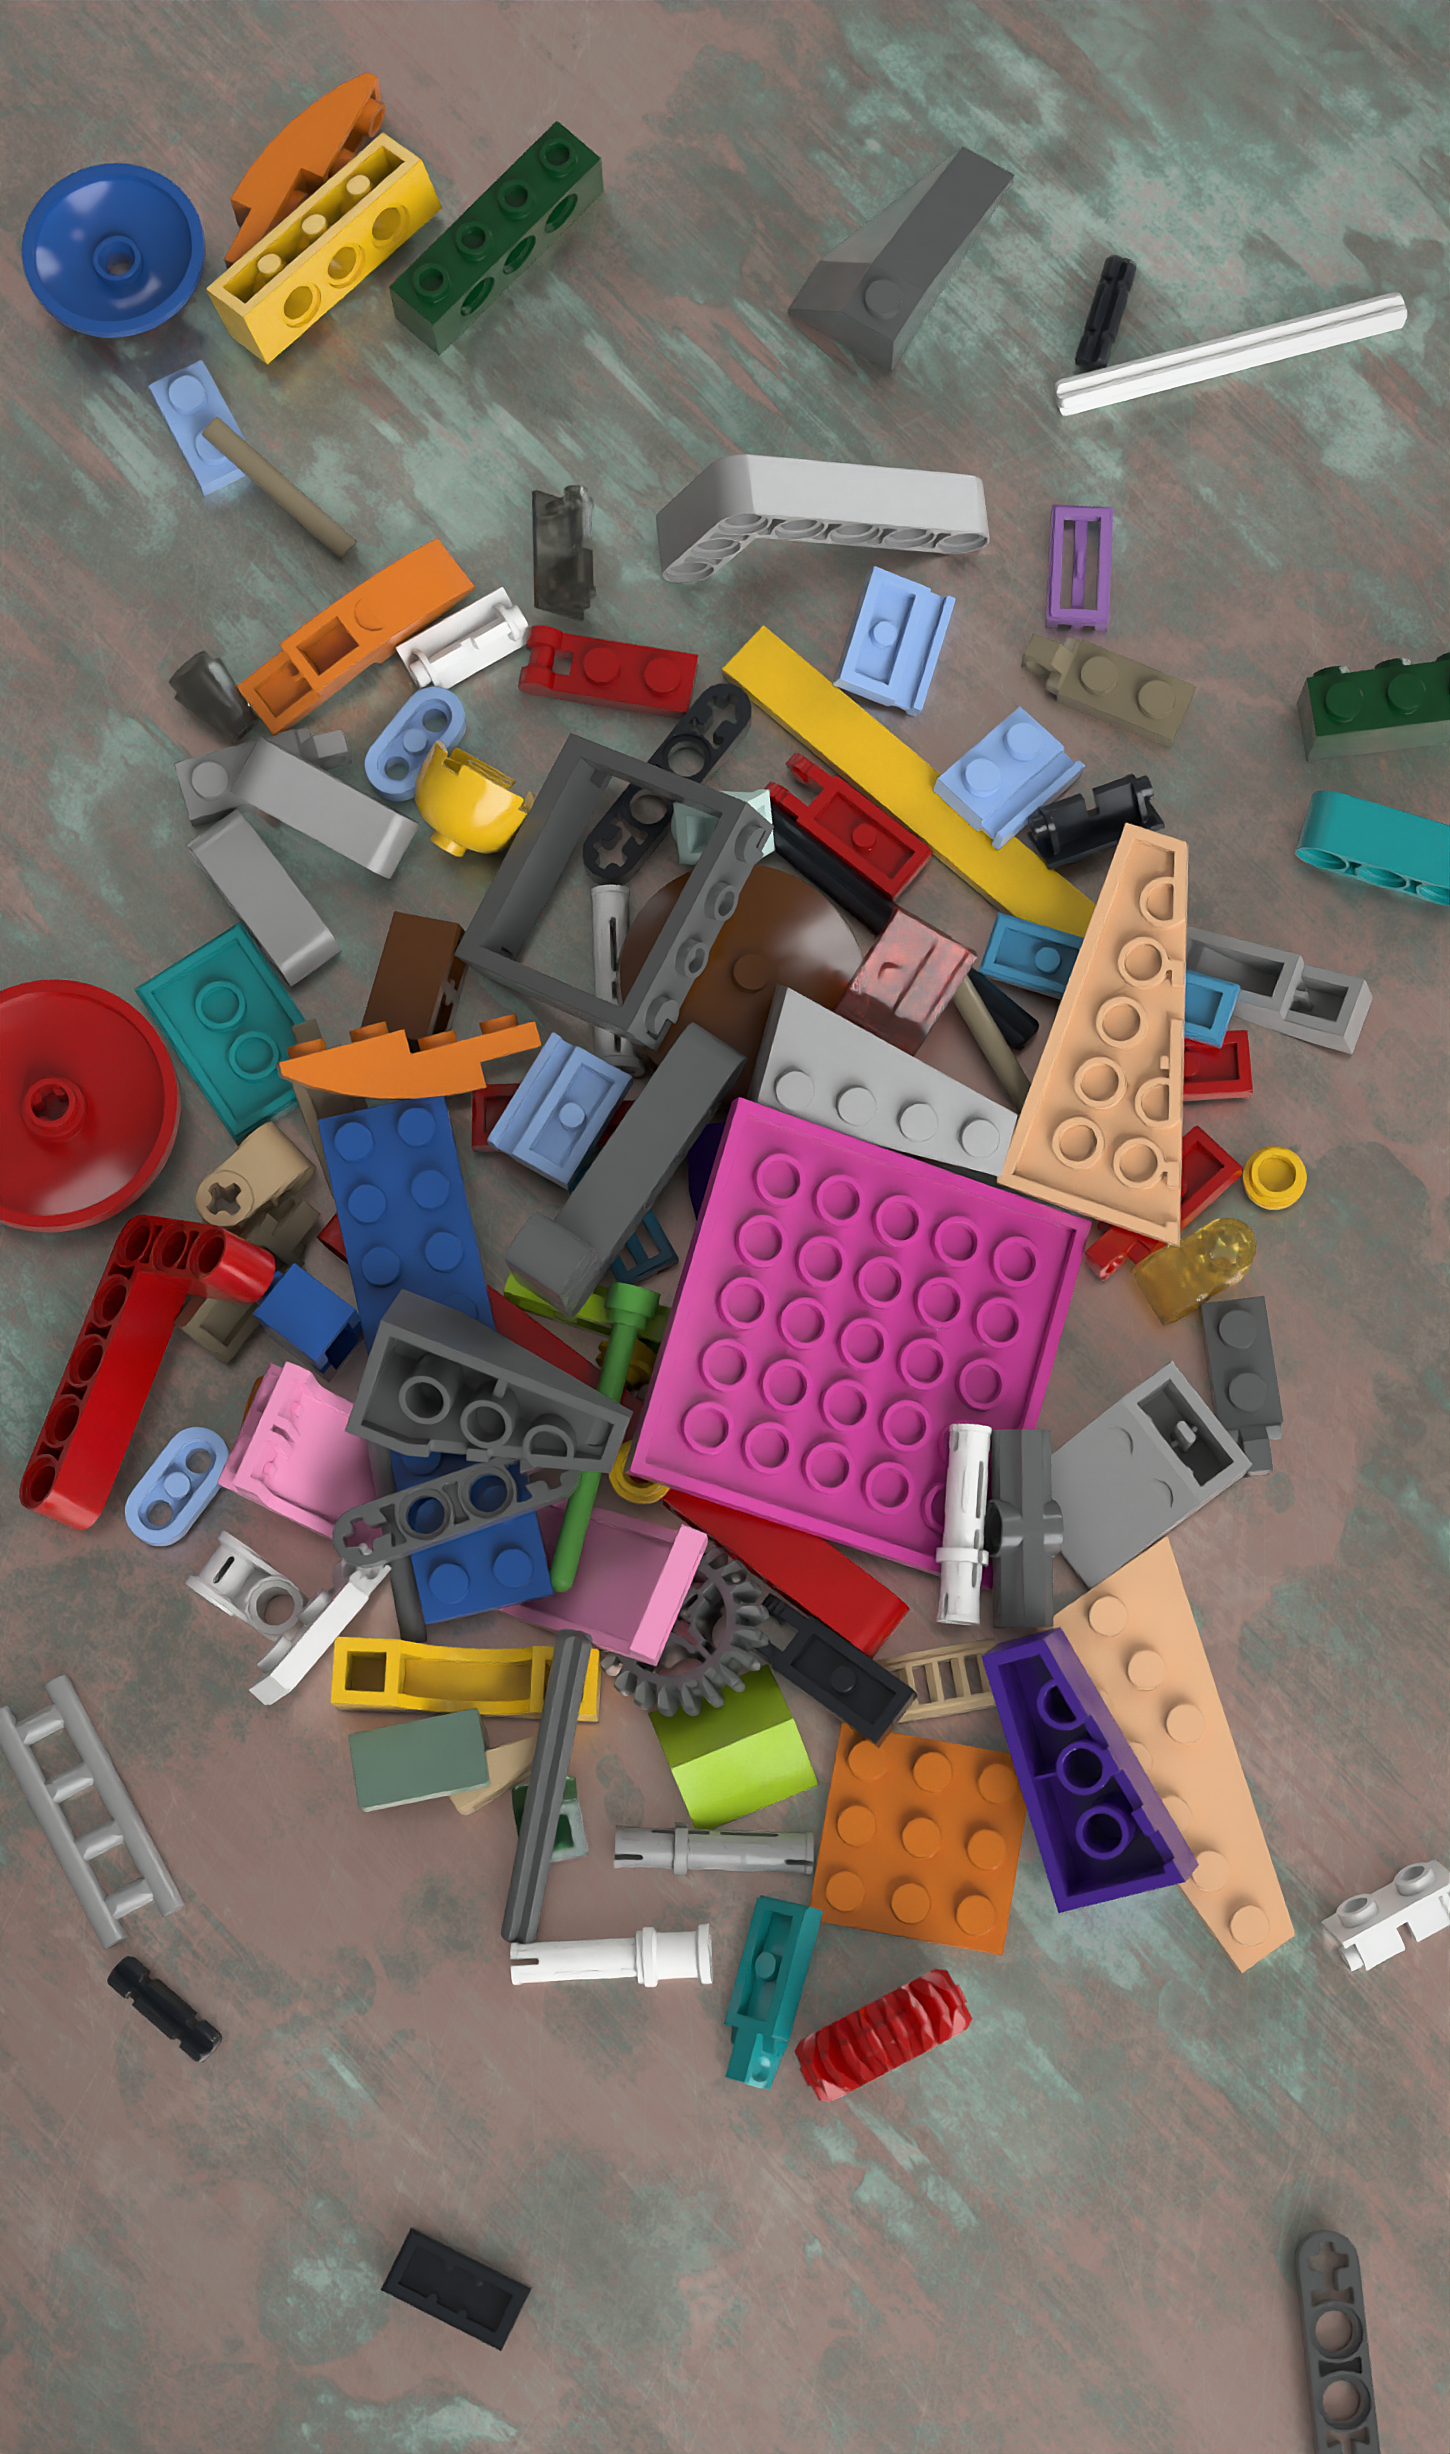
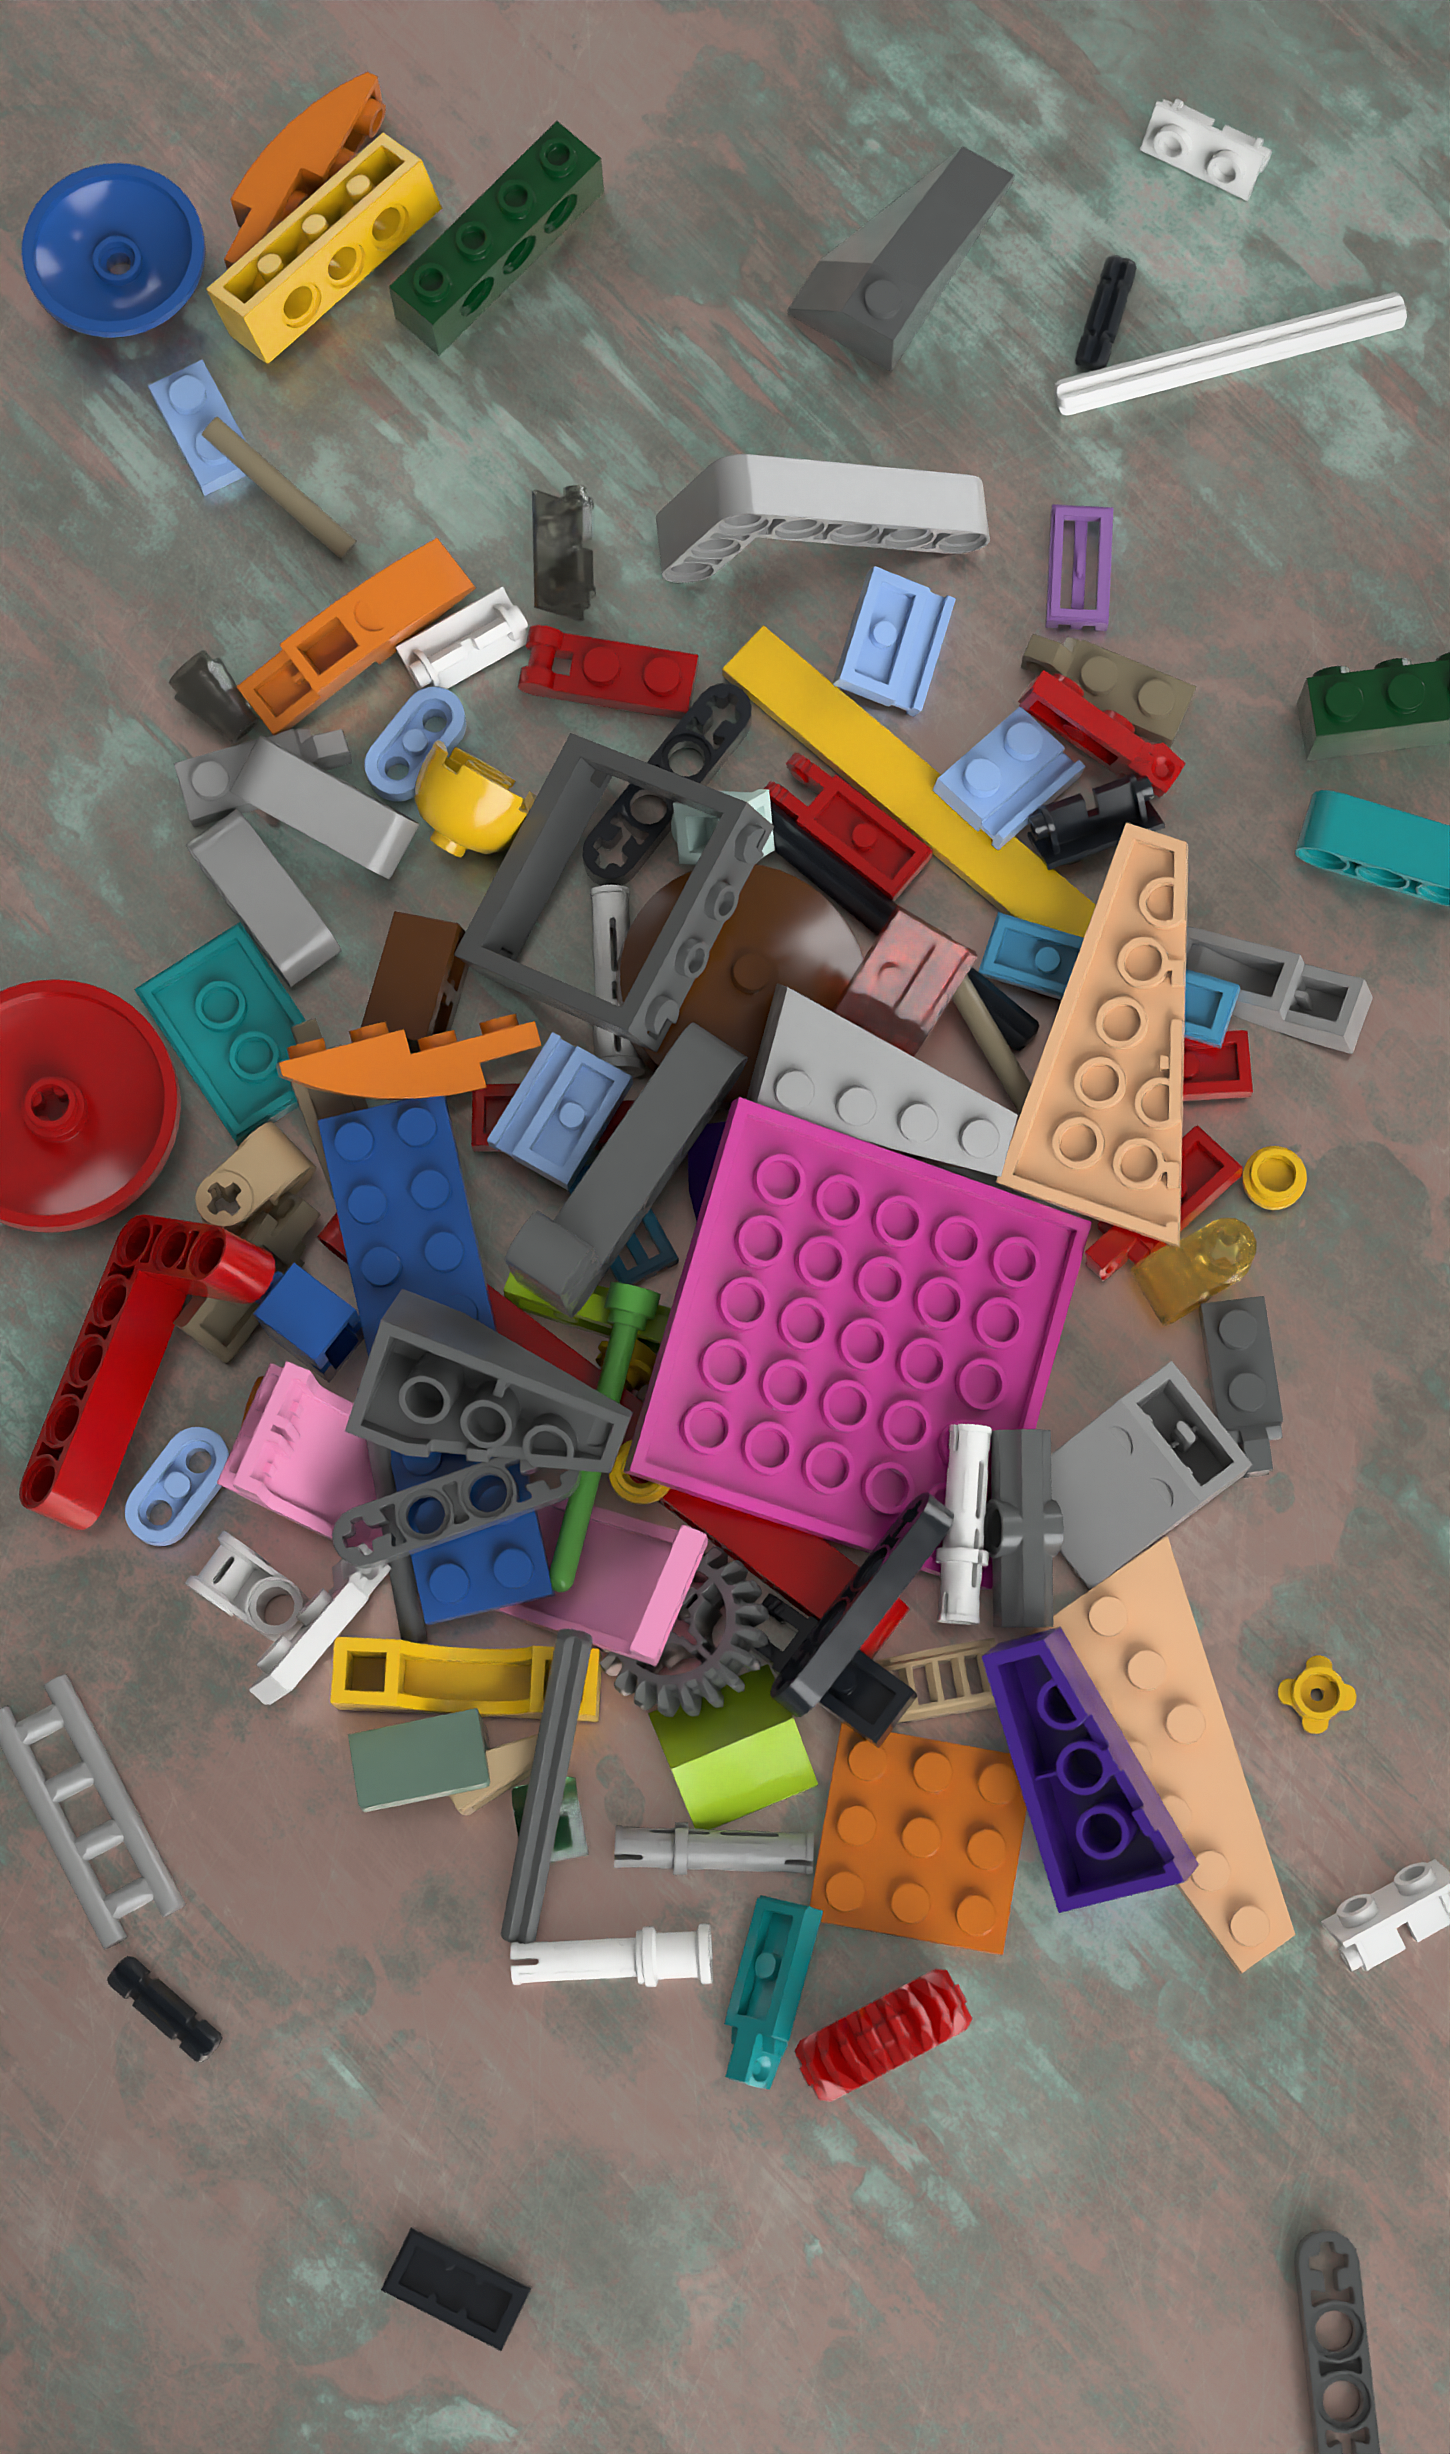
(861, 1604): none -> black beam
(1099, 733): none -> red hinge
(1193, 145): none -> white hinge
(1317, 1675): none -> yellow plate

